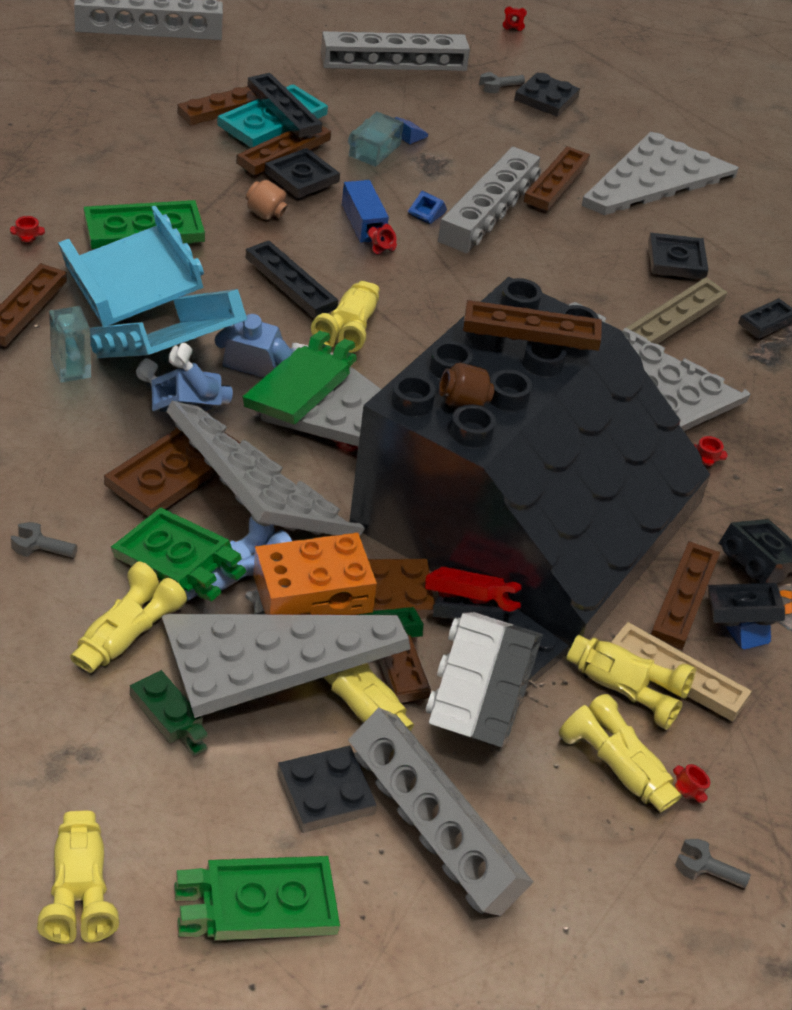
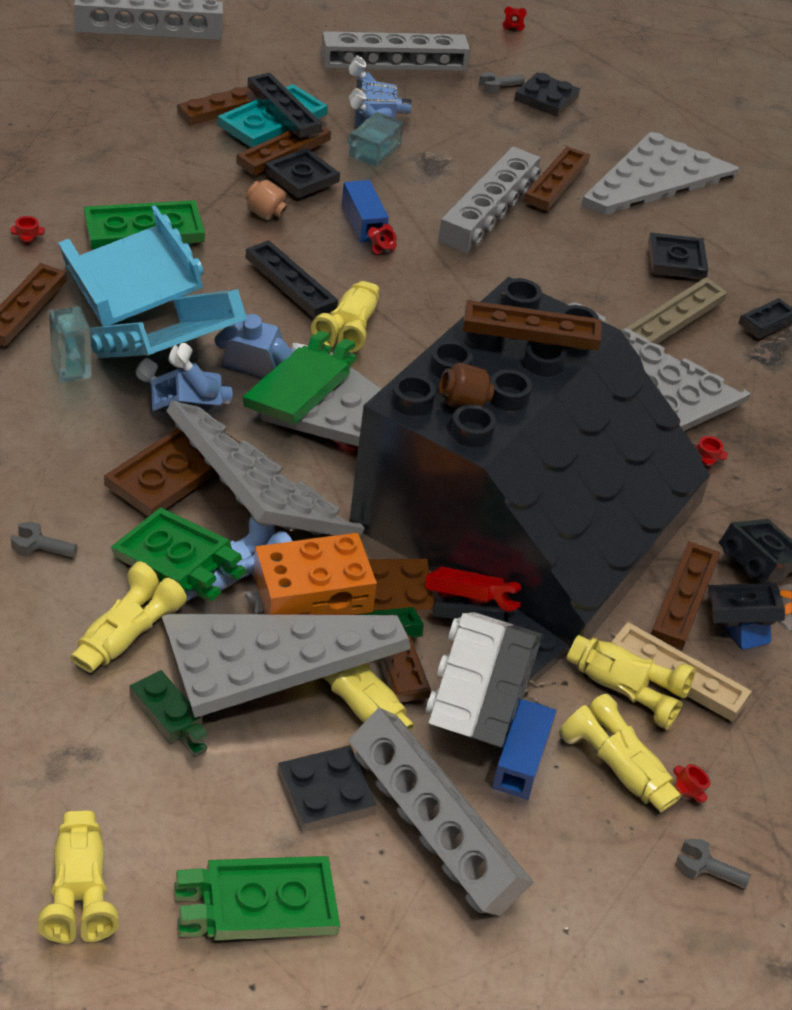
(374, 96): none -> torso
(411, 132): blue slope -> none
(427, 207): blue slope -> none
(524, 749): none -> blue brick

